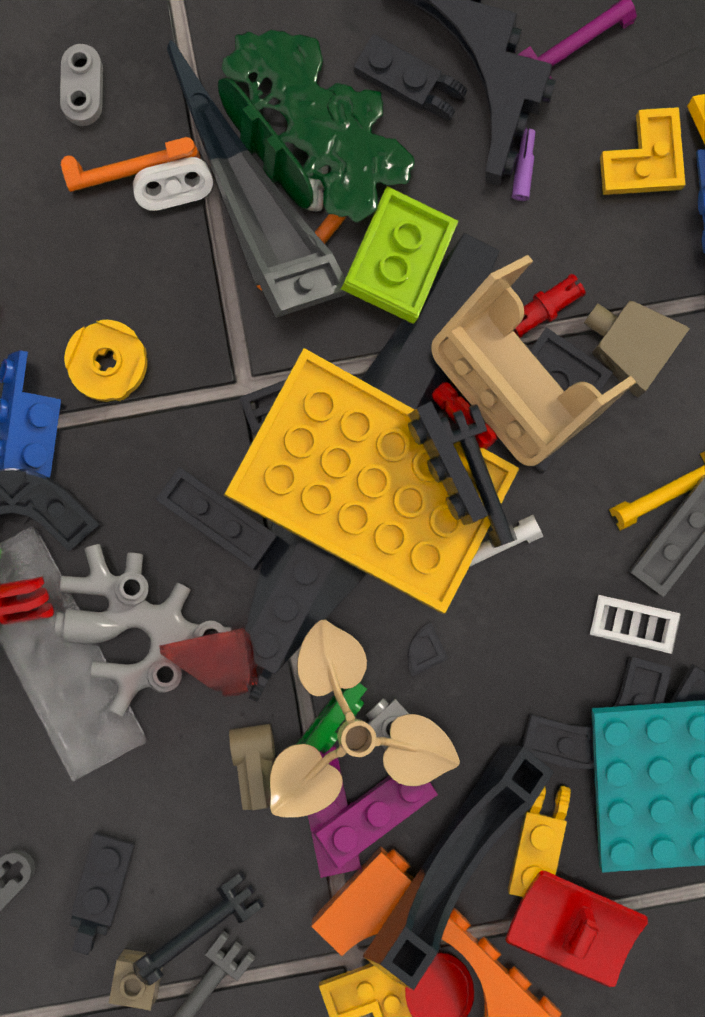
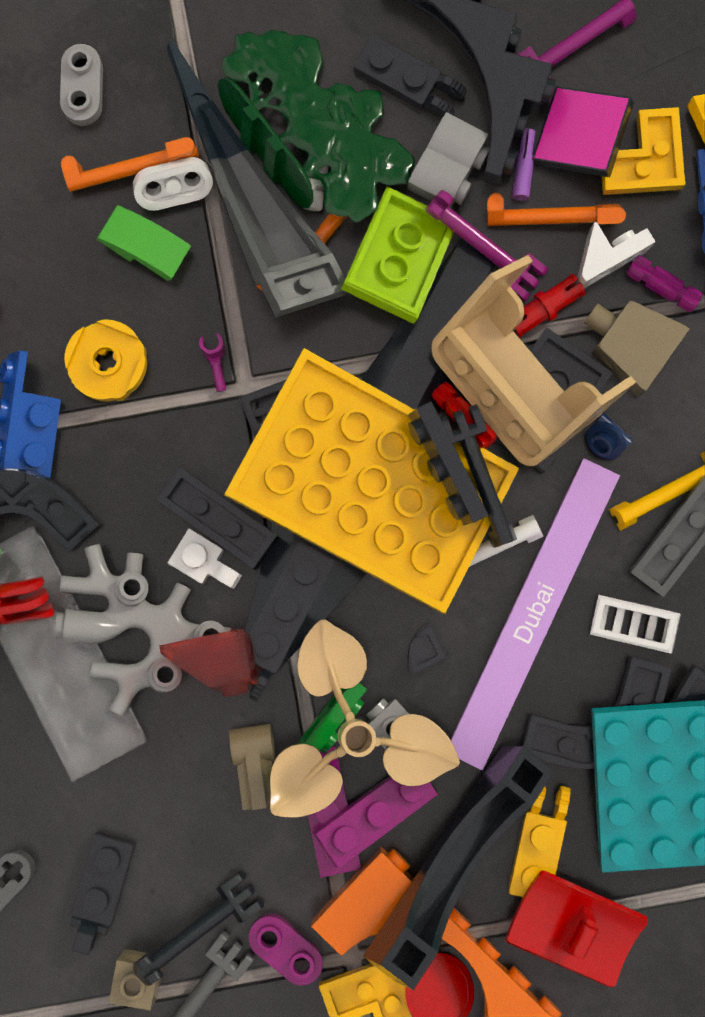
(144, 241): none -> bright green slope
(200, 559): none -> white plate
(214, 357): none -> magenta hand
(289, 946): none -> magenta plate
(440, 210): none -> magenta hinge
(450, 160): none -> light grey brick
(532, 613): none -> lavender tile
(583, 131): none -> dark pink tile
(599, 213): none -> orange hinge
(601, 259): none -> white slope
(607, 438): none -> dark blue plate
(664, 283): none -> magenta axle

